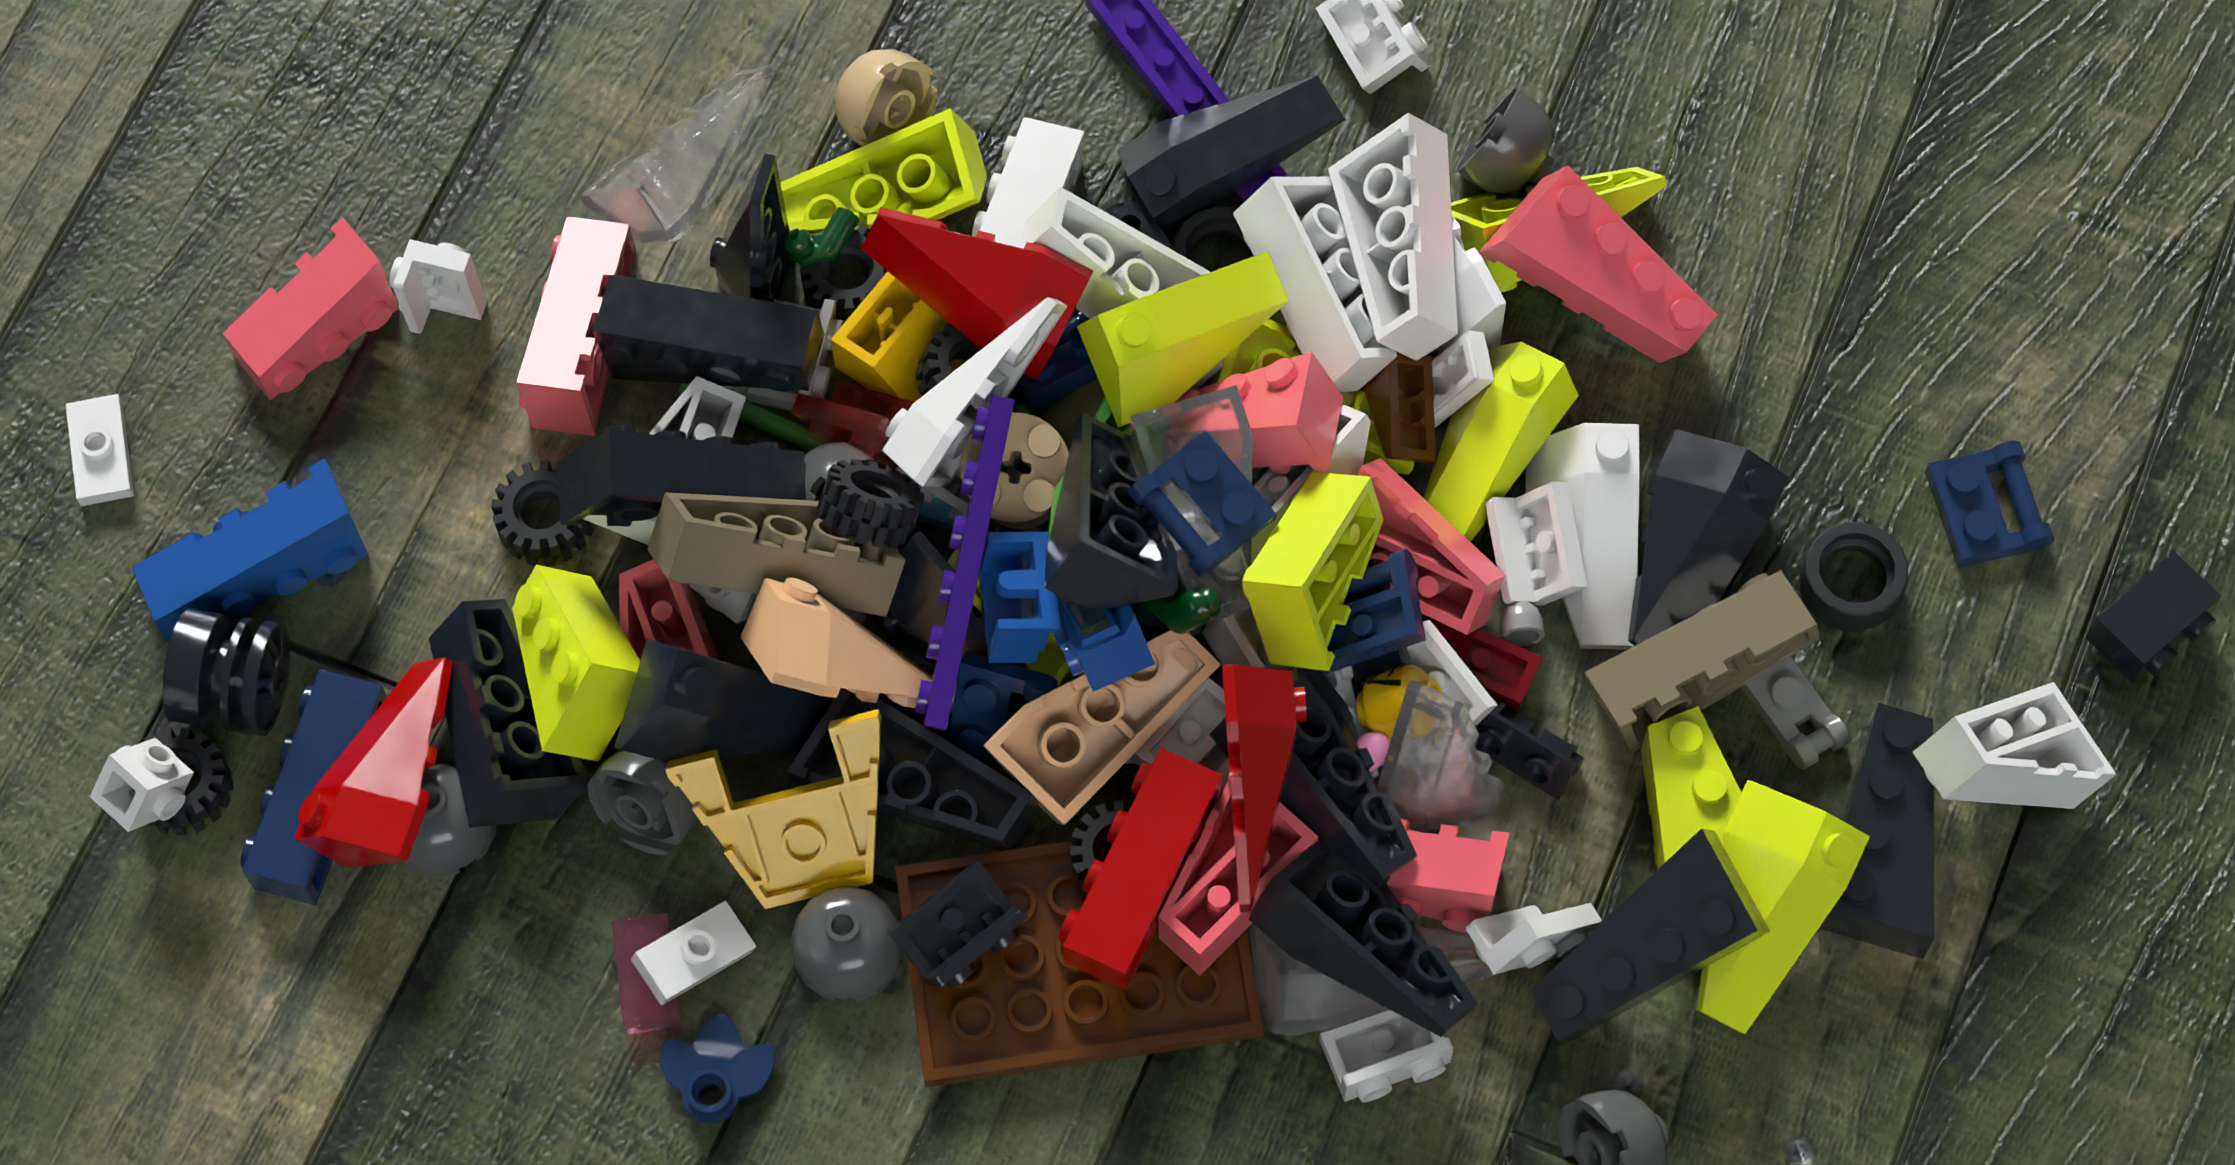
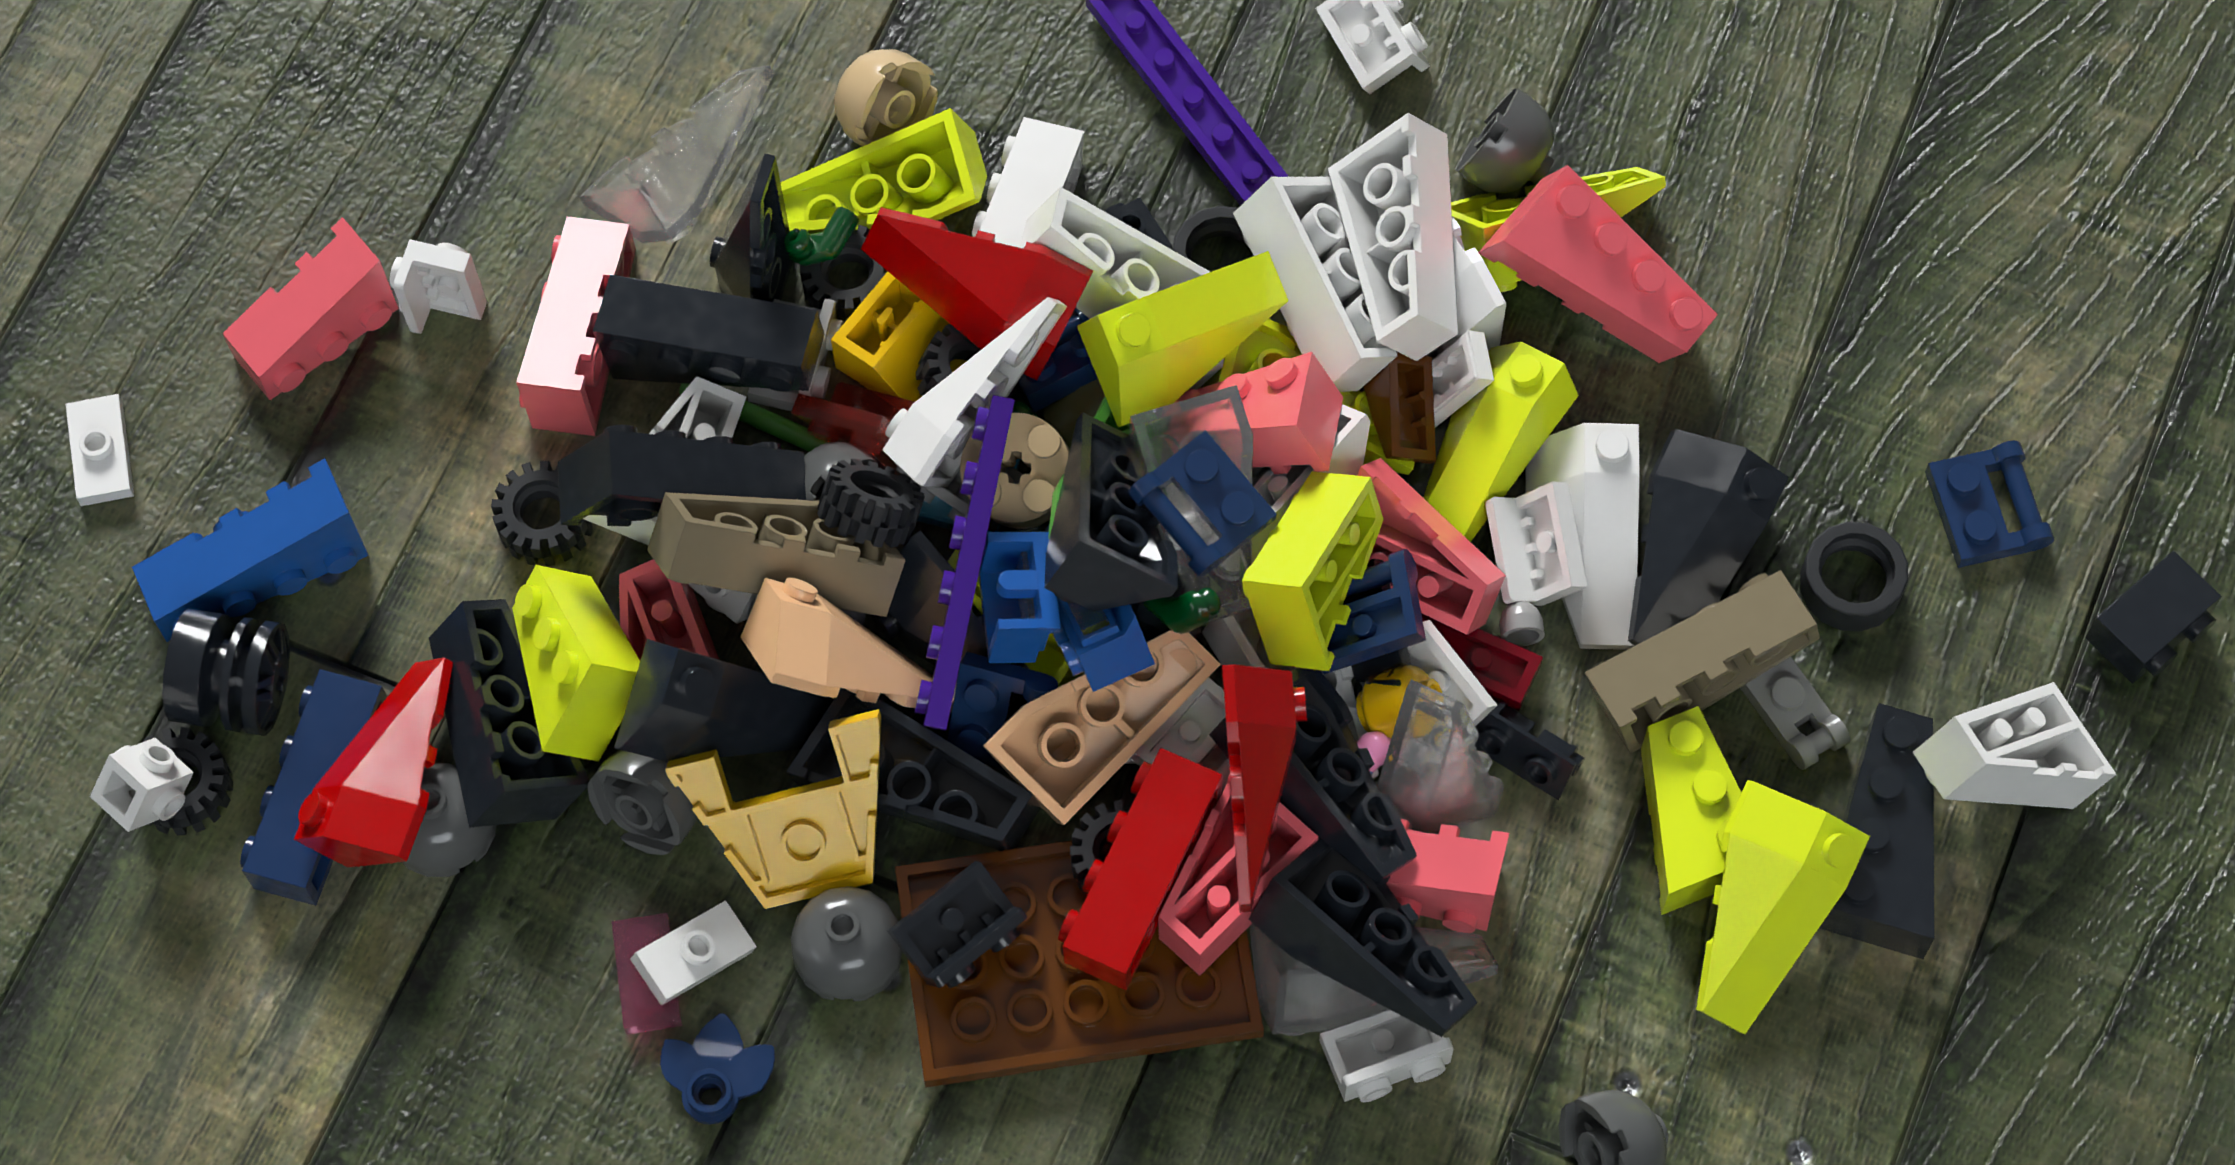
(1220, 149): black wedge -> none
(1529, 937): white bracket -> none
(1661, 934): black wedge -> none

